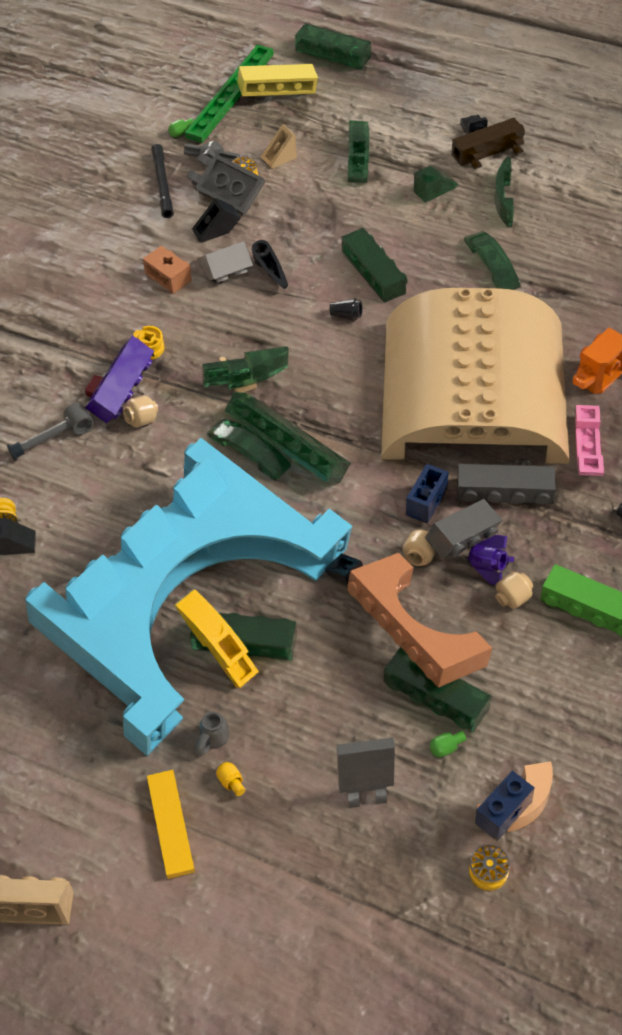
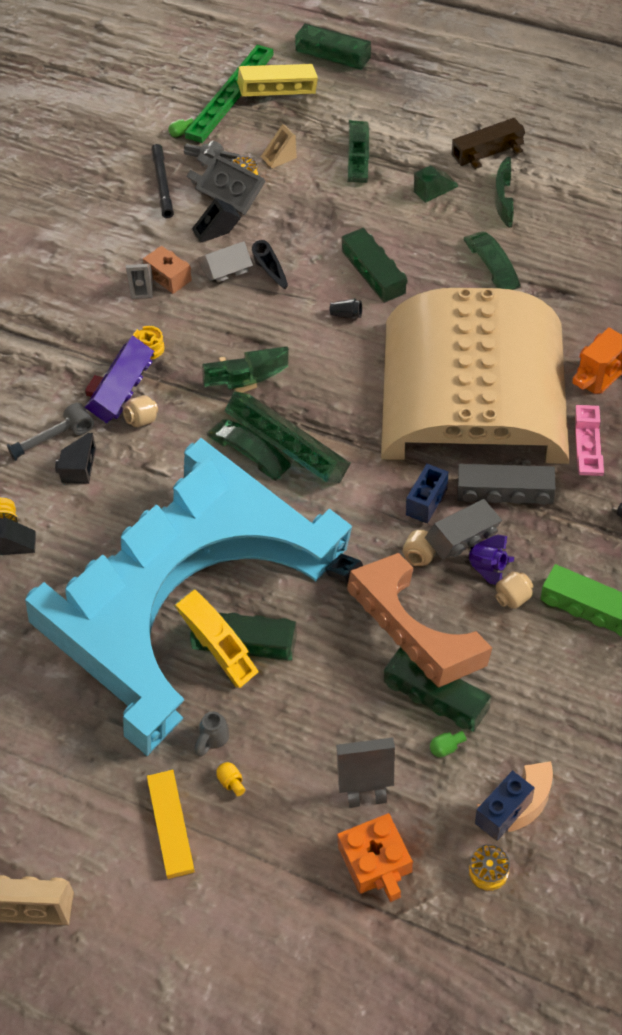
(77, 460): none -> black slope
(140, 280): none -> light grey slope
(379, 871): none -> orange hinge
(473, 123): black bracket -> none

